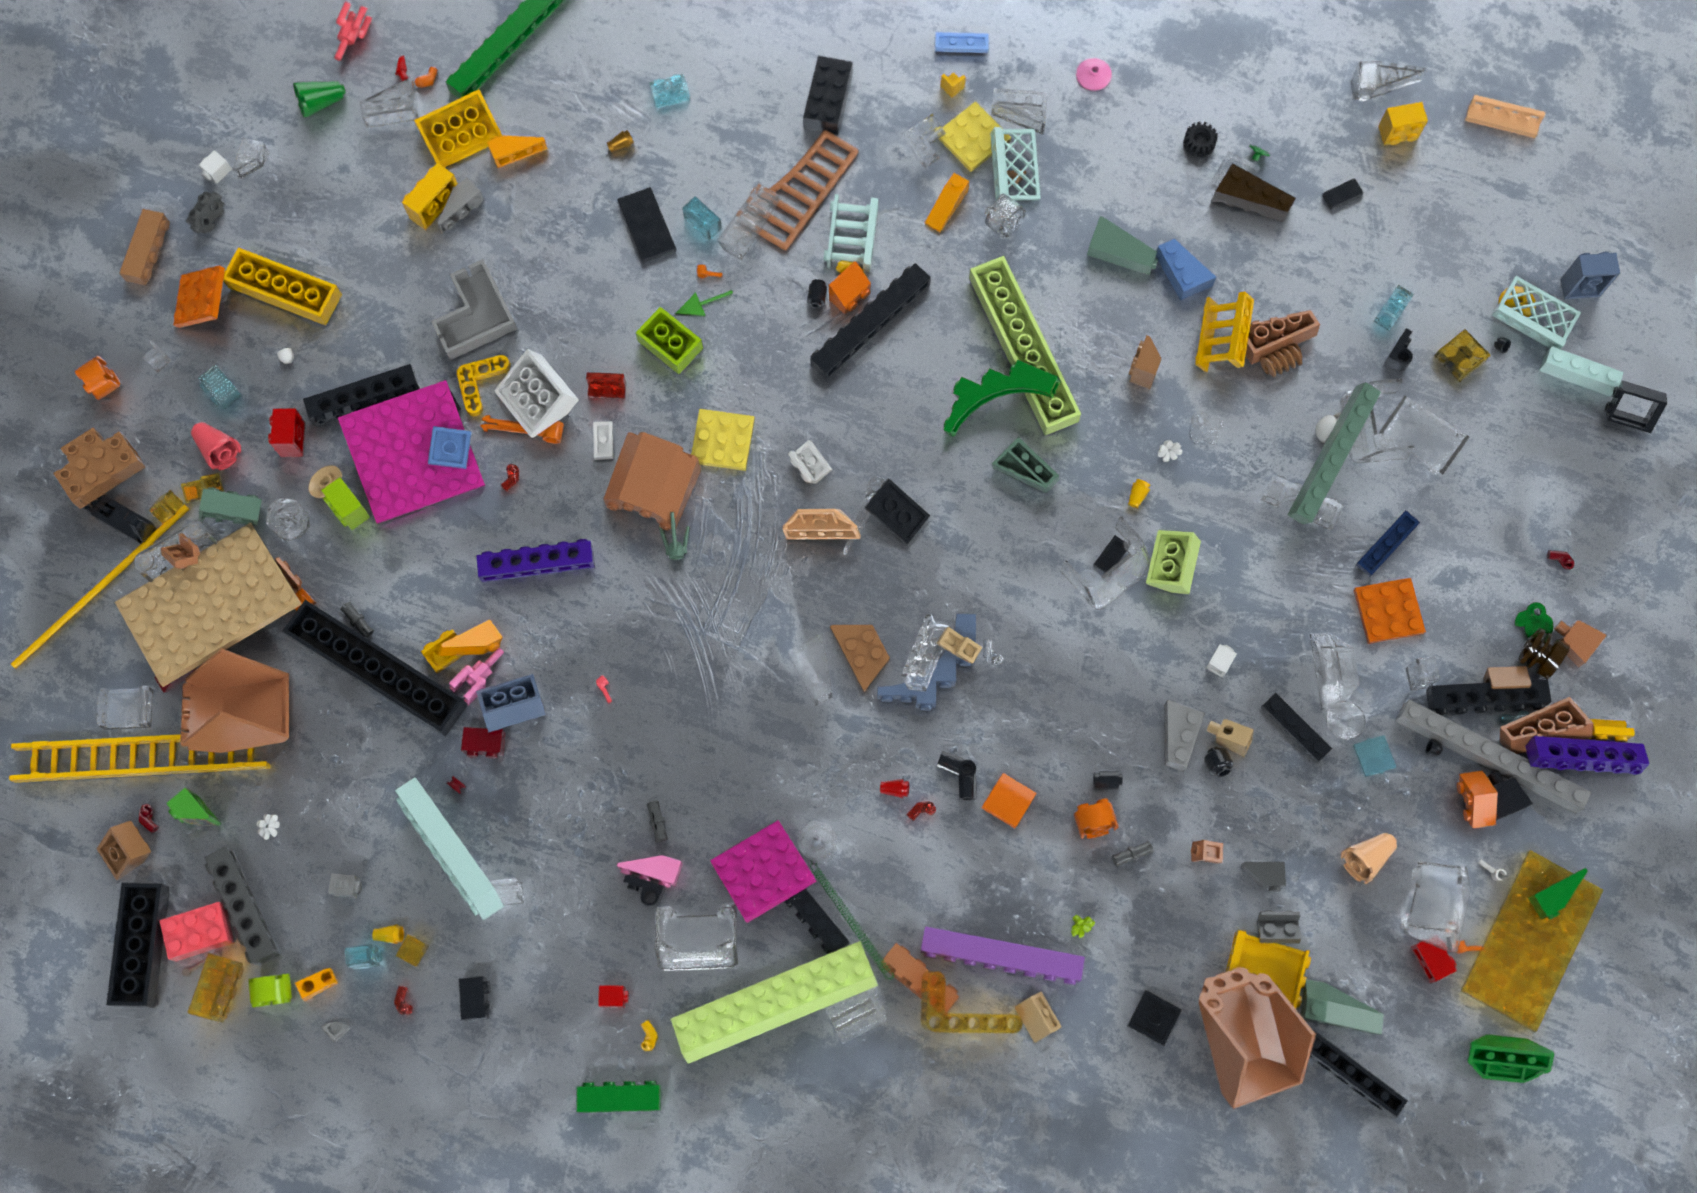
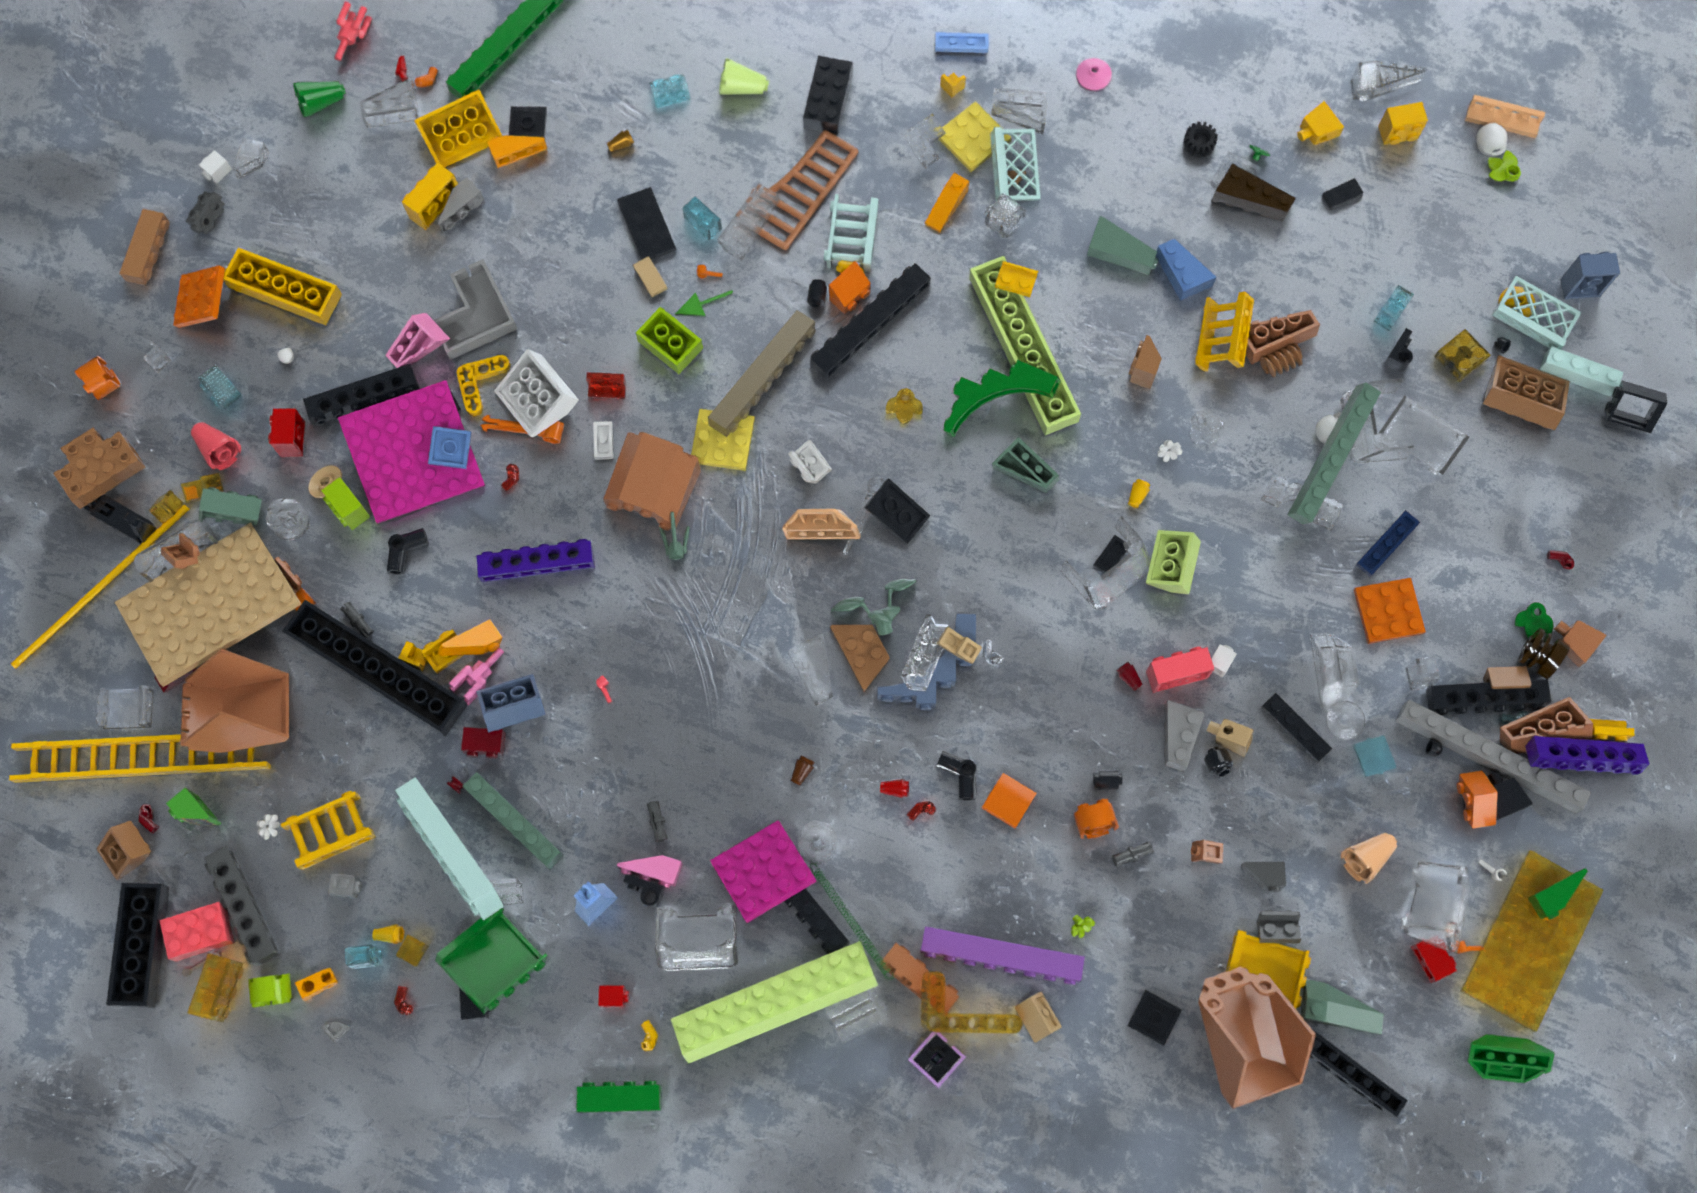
(343, 841): none -> yellow fence
(397, 556): none -> black piece
(412, 656): none -> yellow panel
(416, 340): none -> bright pink wedge
(490, 960): none -> green panel
(513, 821): none -> sand green brick
(527, 121): none -> black tile
(593, 901): none -> light blue piece
(650, 276): none -> tan slope
(741, 80): none -> yellowish green cone
(762, 373): none -> dark tan brick
(802, 769): none -> reddish brown cone
(881, 617): none -> sand green plant
(904, 408): none -> clear yellow plate
(936, 1059): none -> black piece
(1016, 279): none -> yellow plate
(1129, 675): none -> dark red cone
(1180, 669): none -> coral brick
(1320, 125): none -> yellow torso
(1490, 138): none -> white helmet
(1502, 167): none -> lime plate
(1527, 393): none -> medium nougat slope

